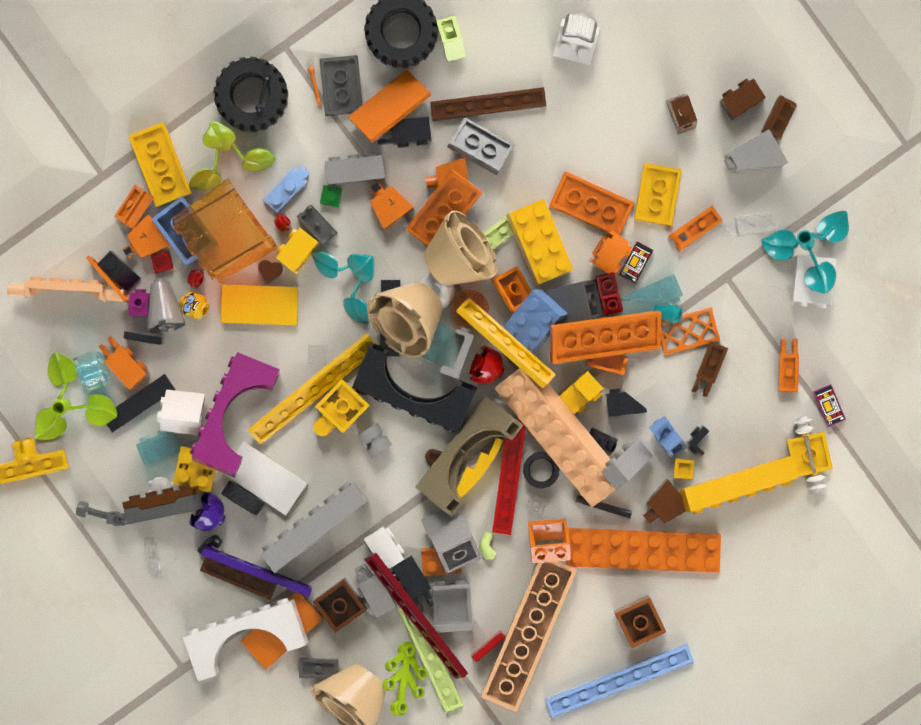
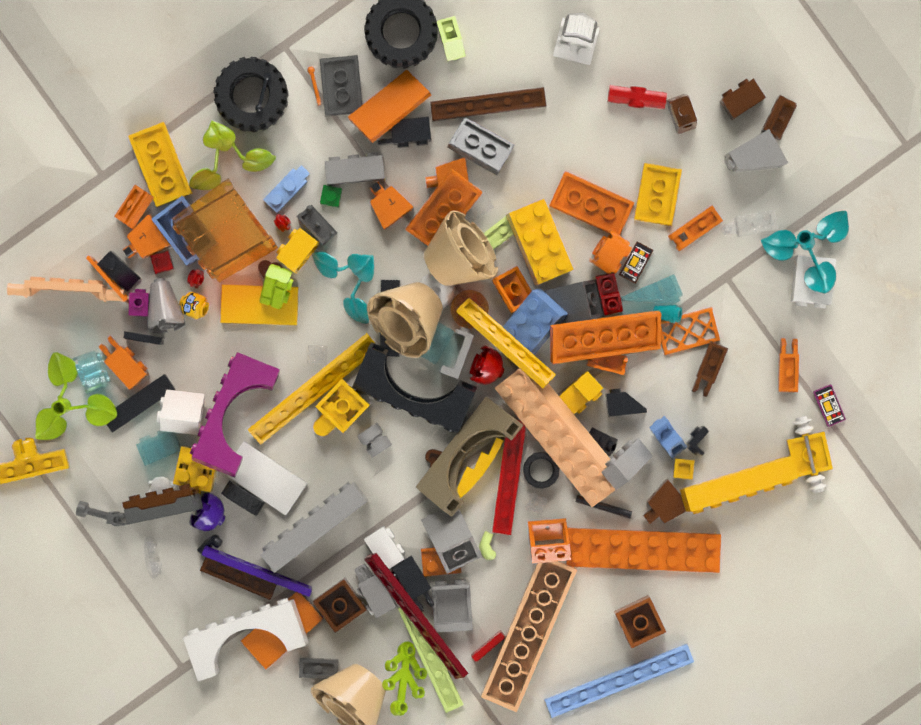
(275, 286): none -> lime brick
(637, 97): none -> red piece

